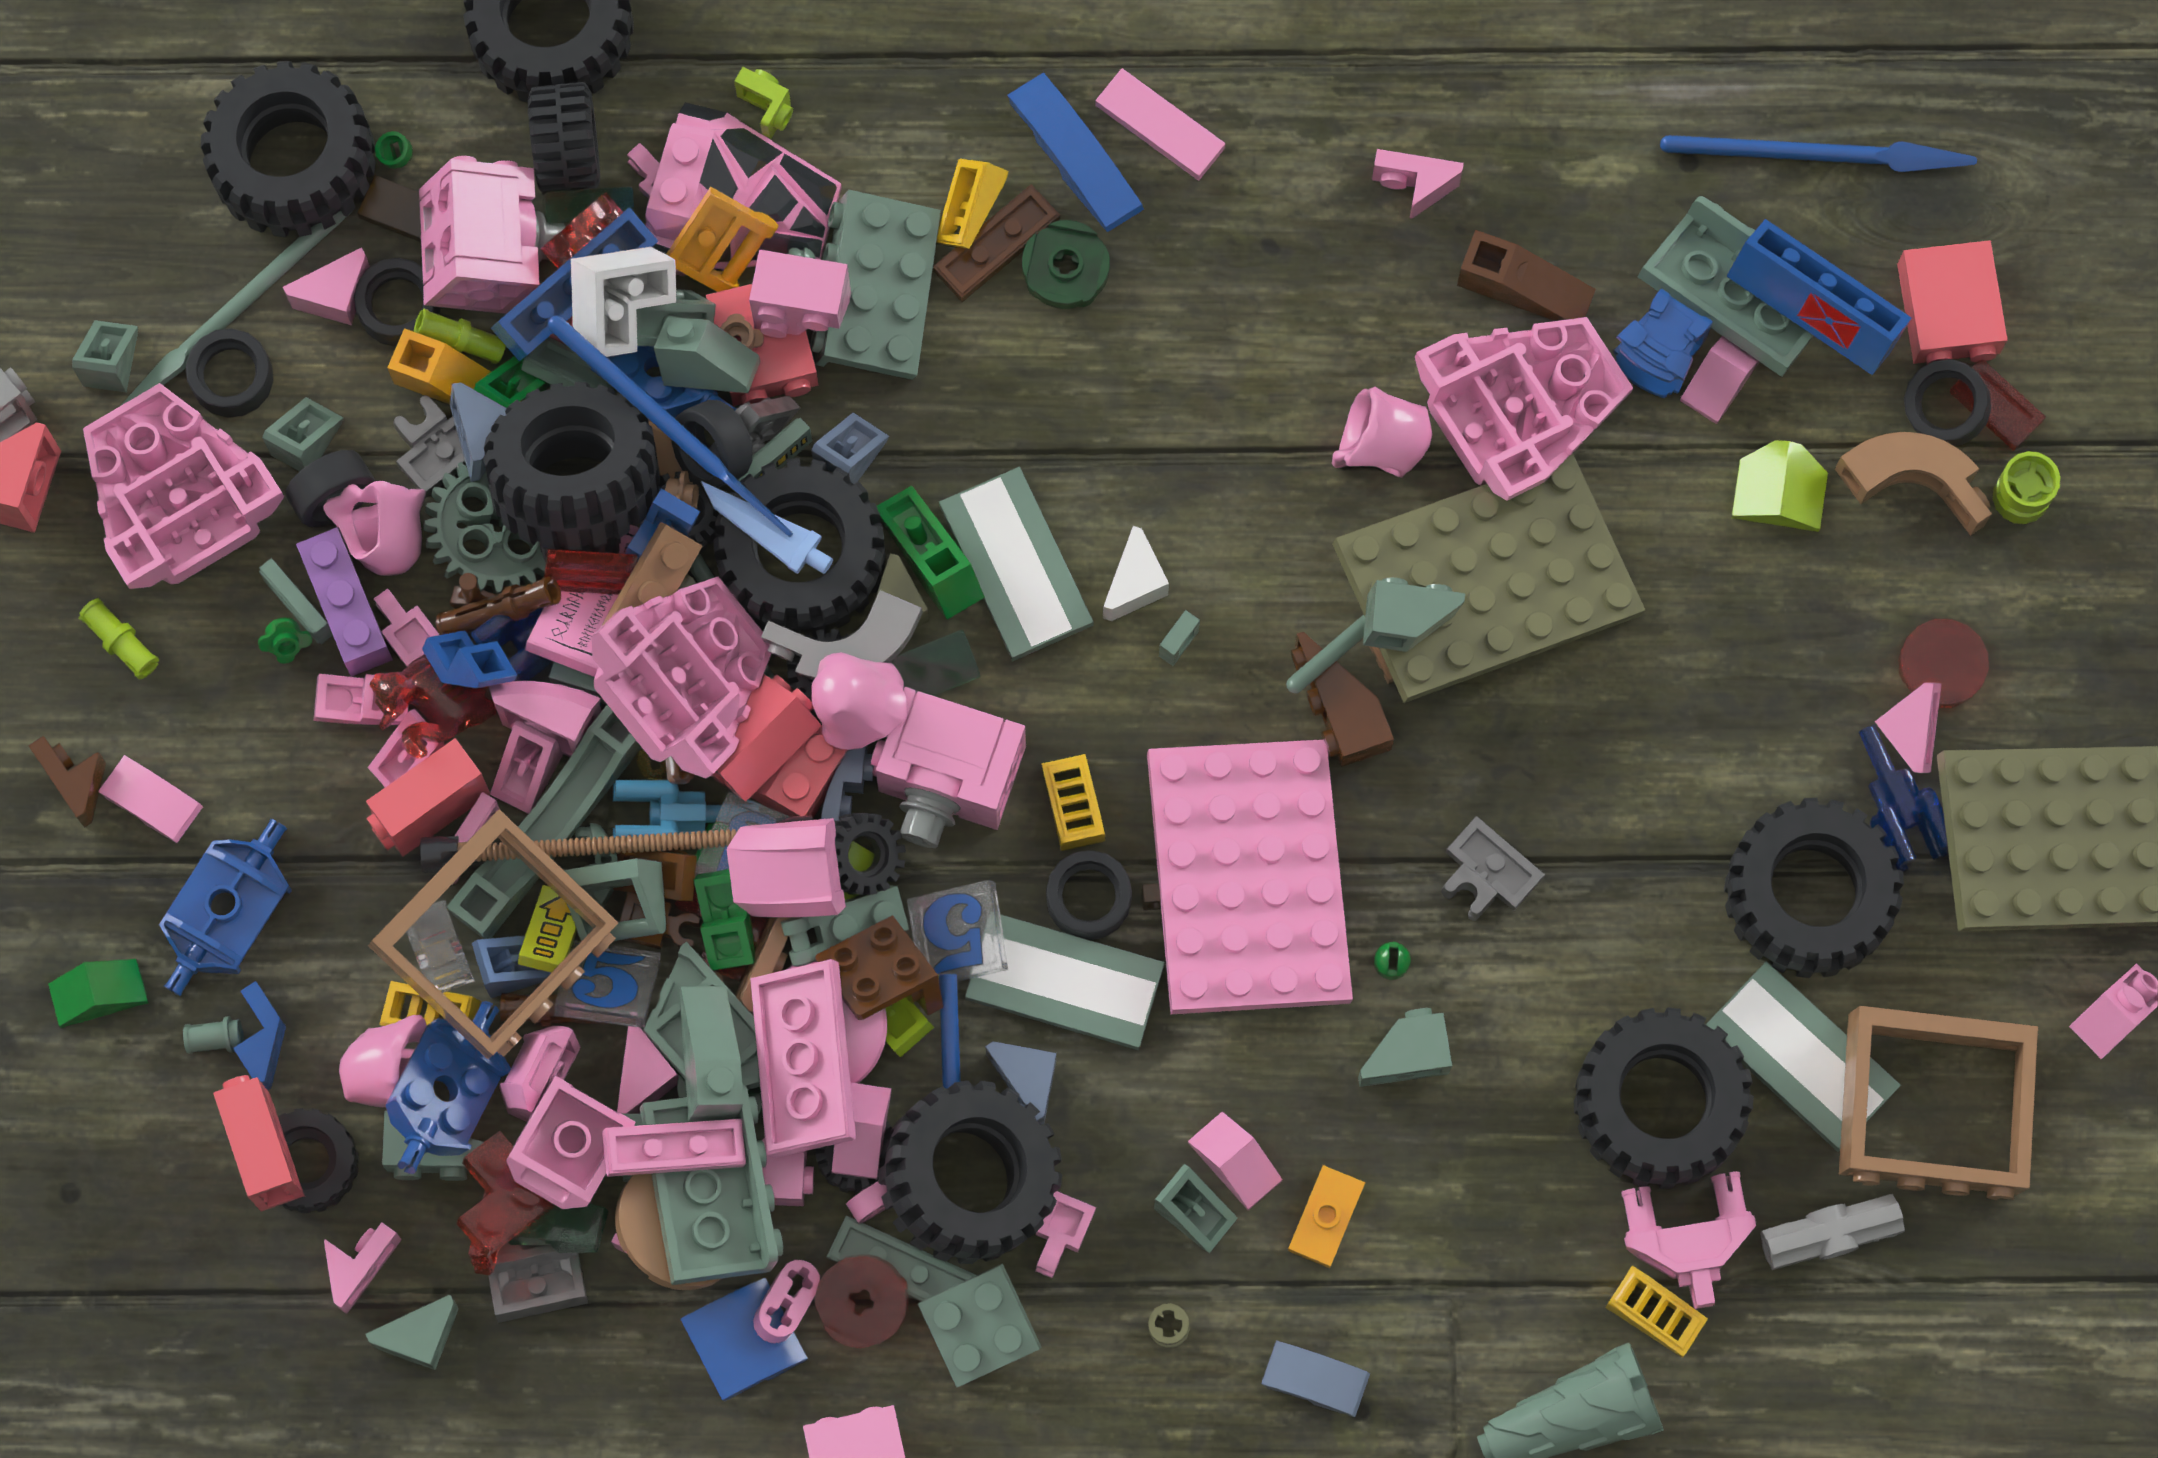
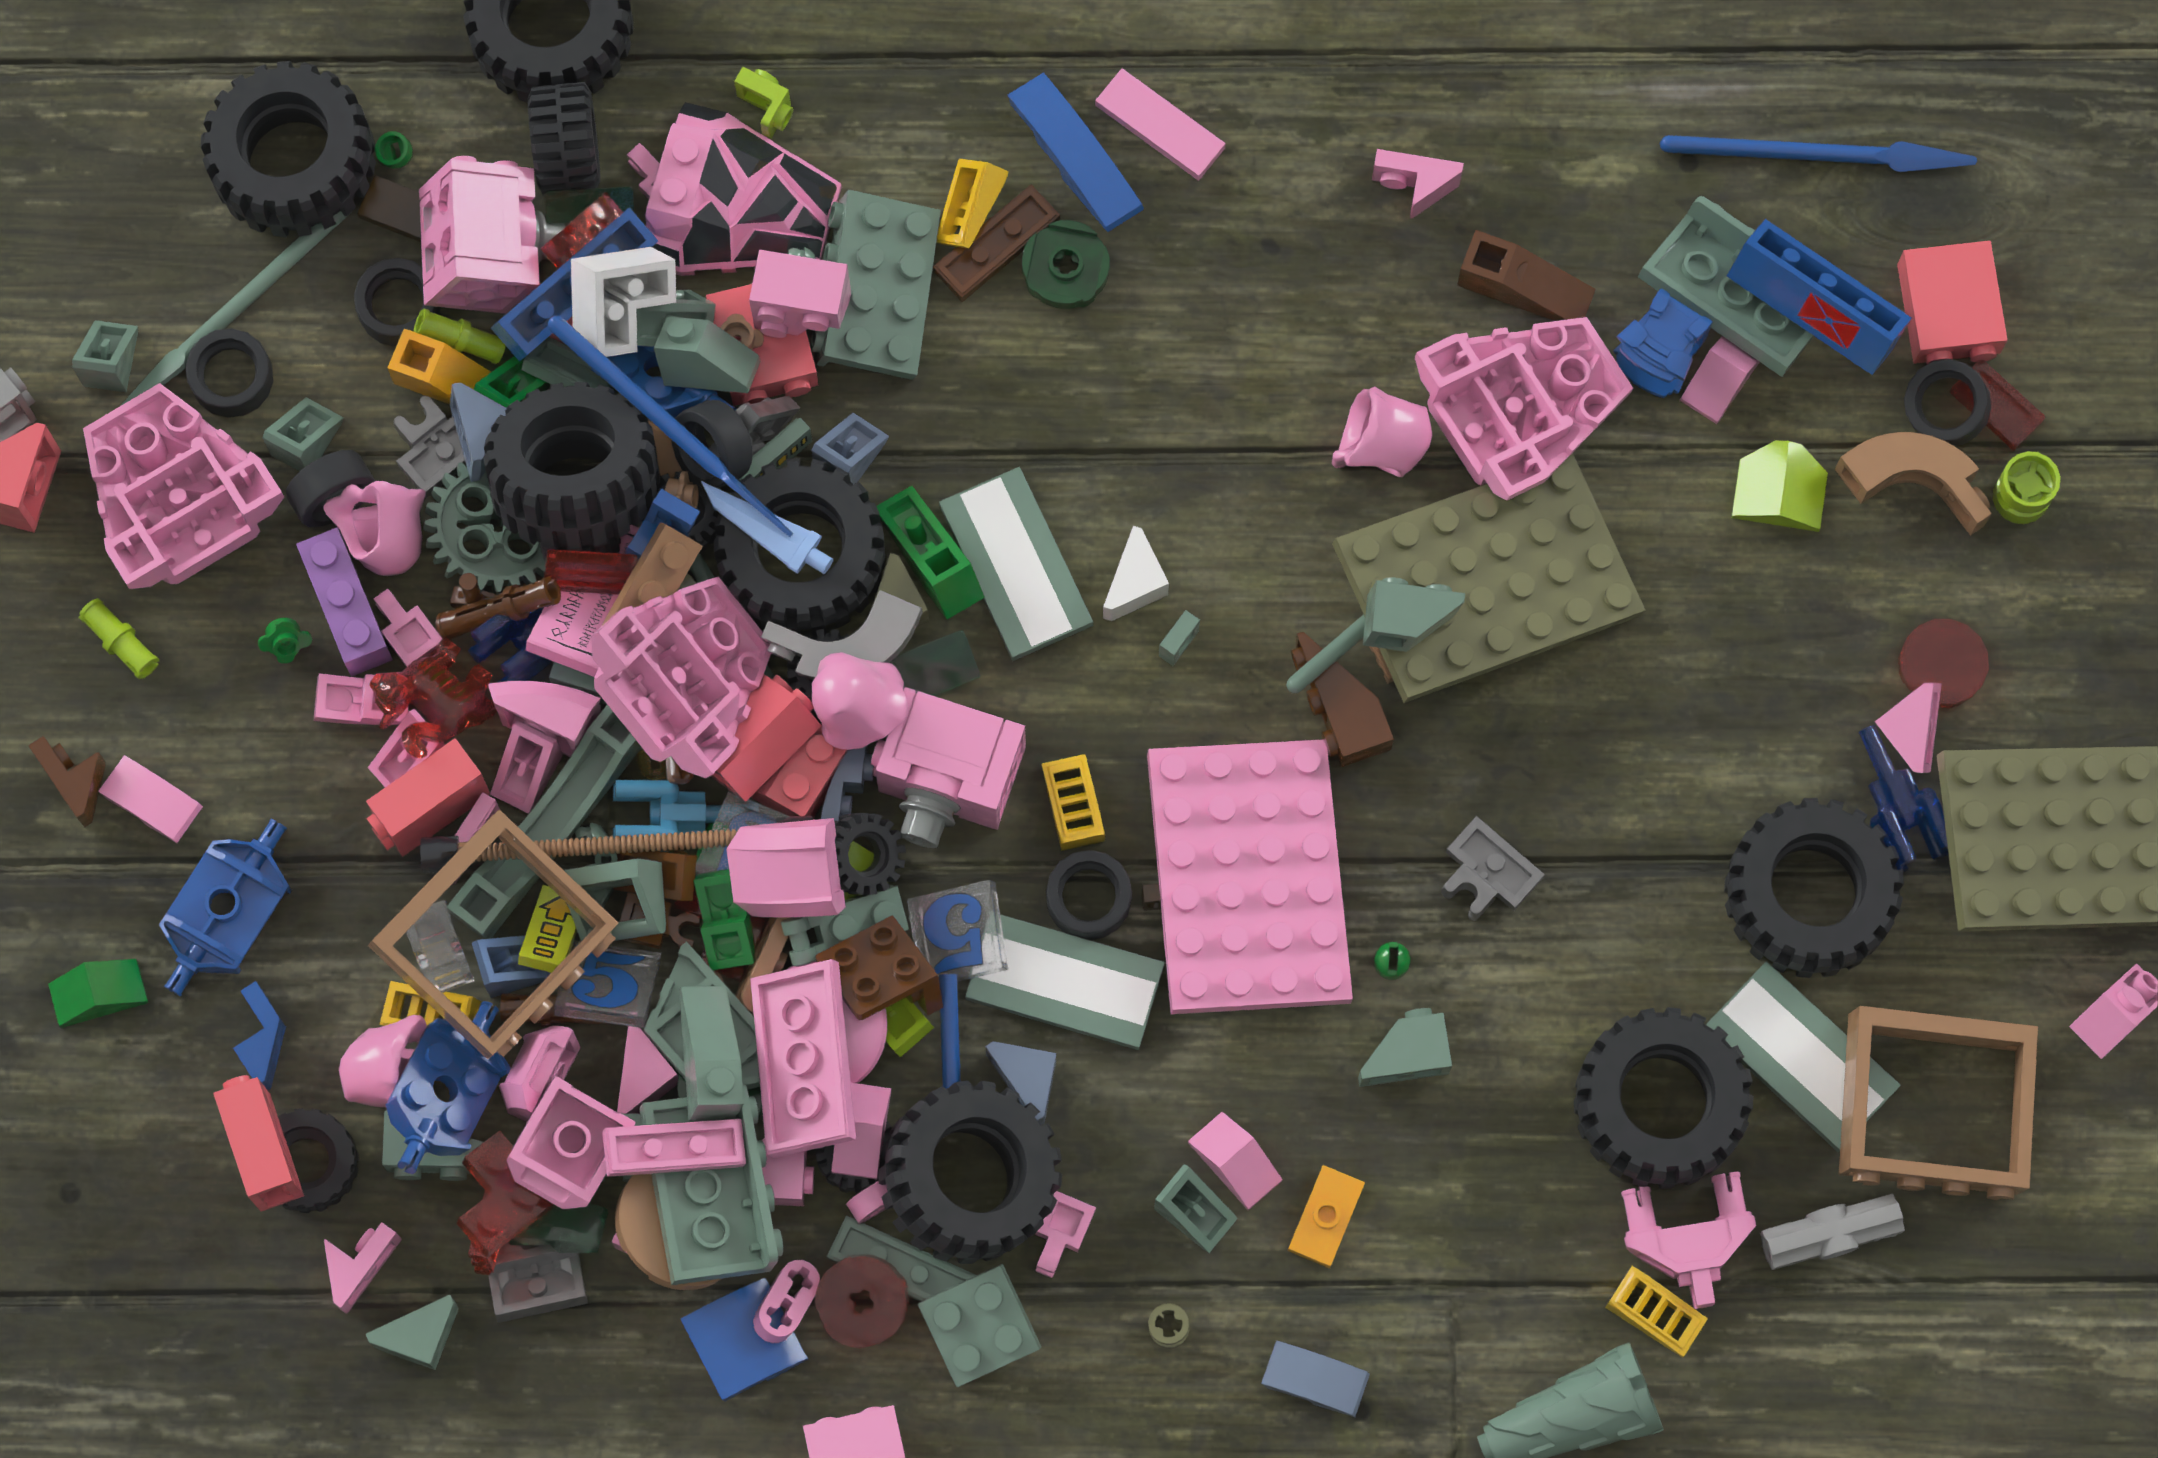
(213, 1035): sand green pin -> none
(295, 601): sand green tile -> none
(330, 289): bright pink slope -> none
(466, 664): blue slope -> none
(710, 233): light orange plate -> none

